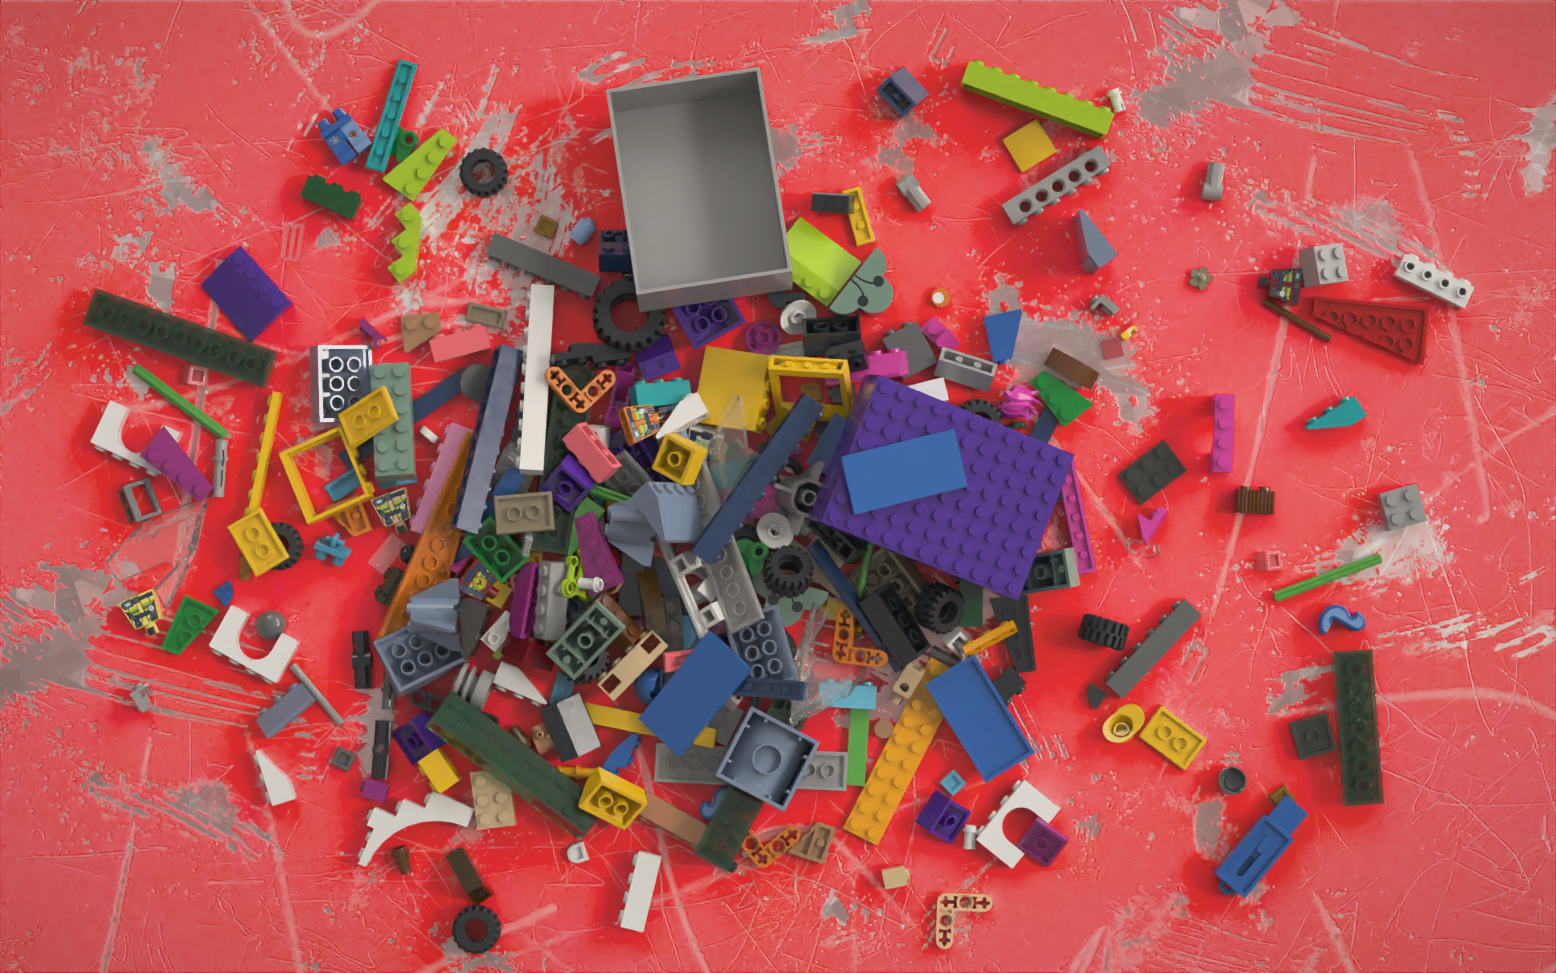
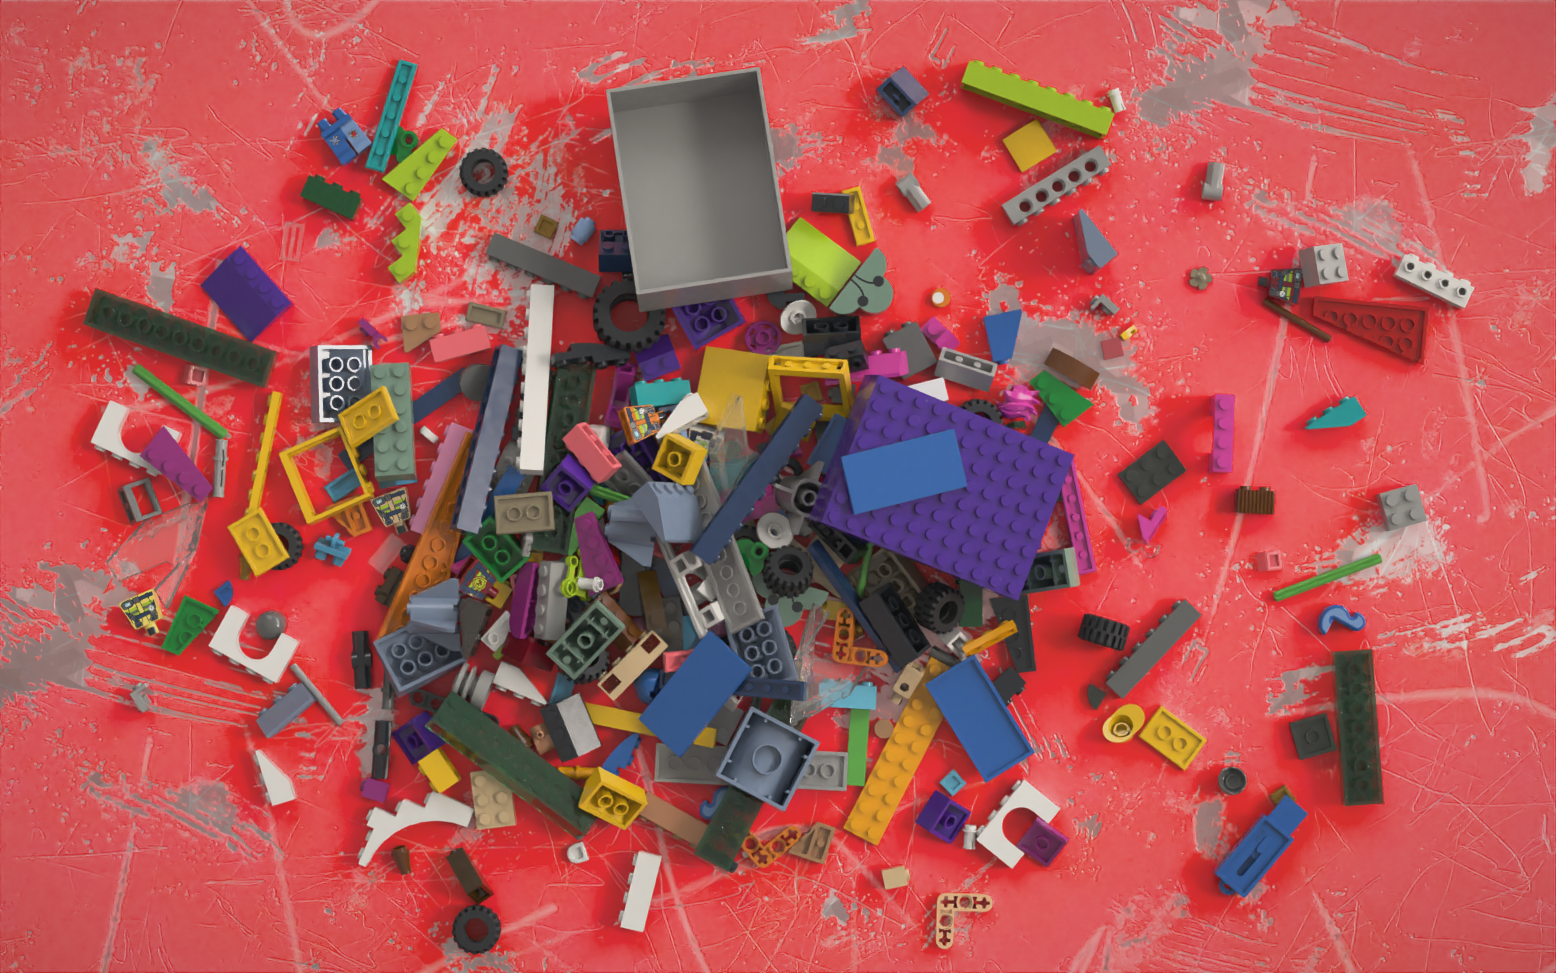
(344, 759): dark grey tile -> none
(582, 395): orange beam -> none

